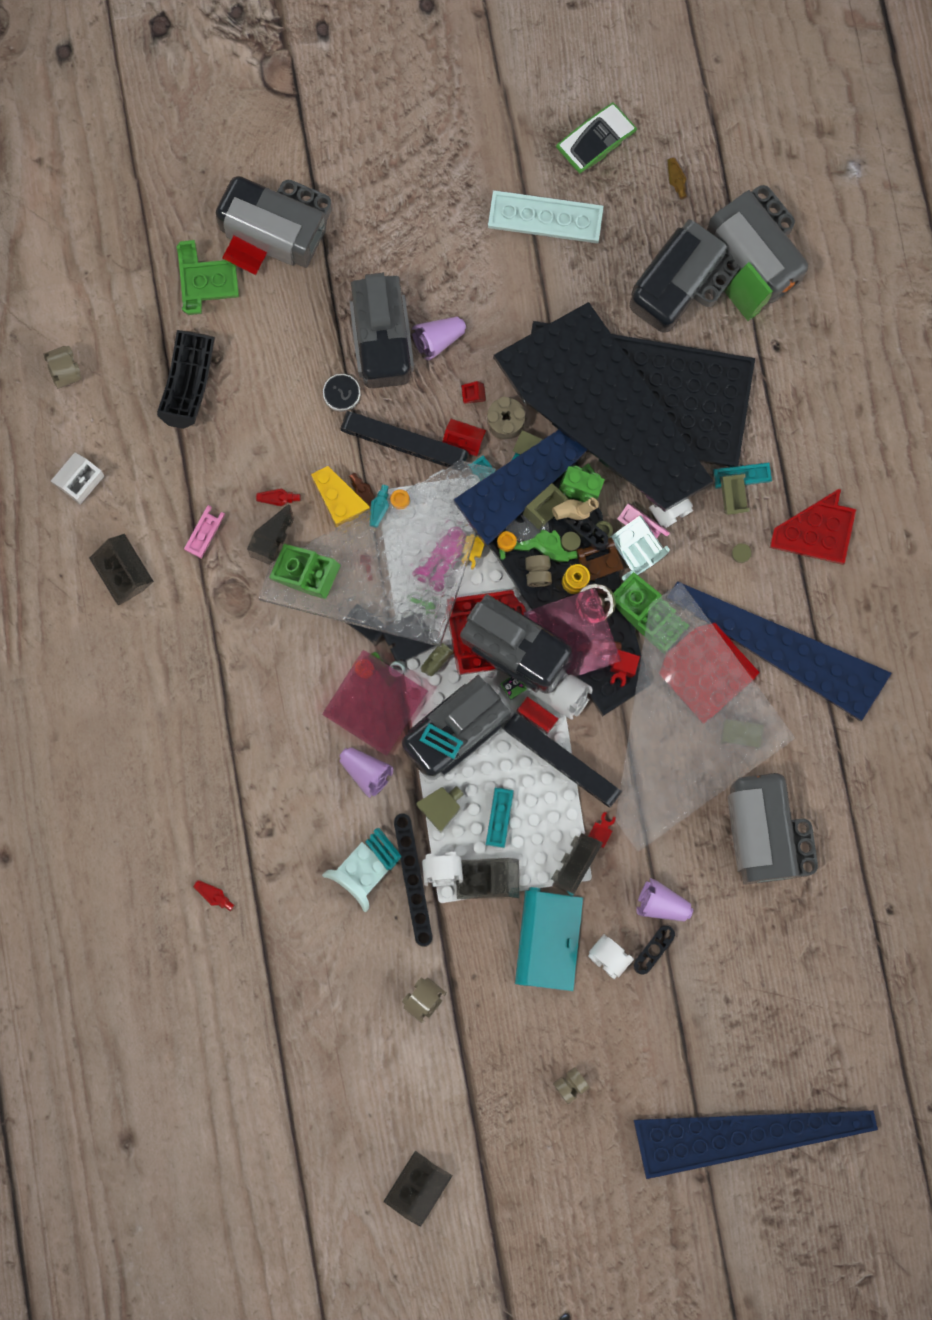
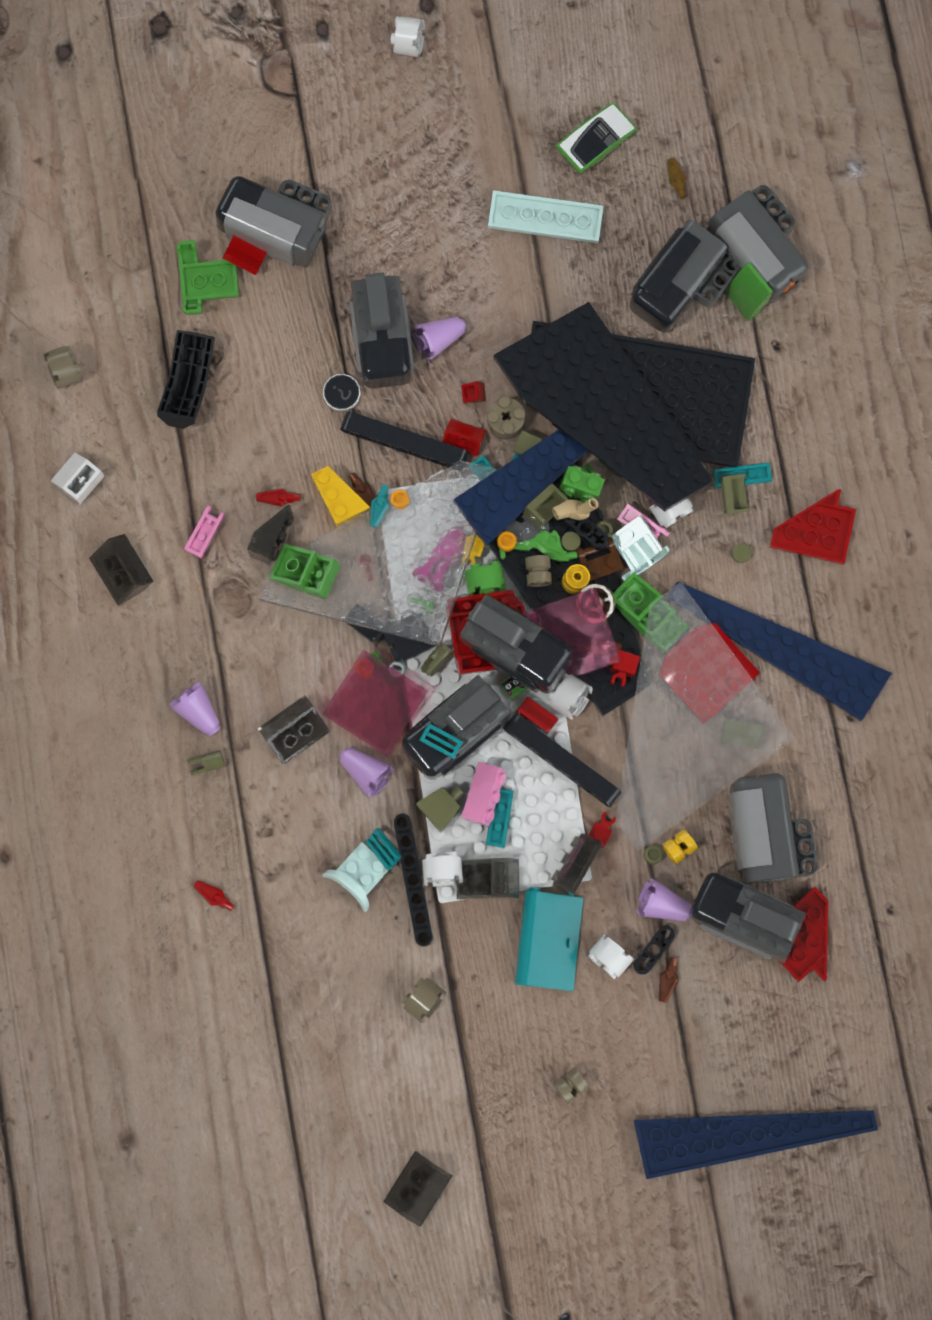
(197, 709): none -> lavender cone
(210, 761): none -> olive hinge
(294, 730): none -> clear smoke slope
(408, 36): none -> white brick
(484, 579): none -> bright green brick
(484, 794): none -> bright pink brick
(653, 854): none -> olive tile
(668, 980): none -> copper piece
(673, 849): none -> yellow wheel
(746, 917): none -> piece
(811, 943): none -> red wing

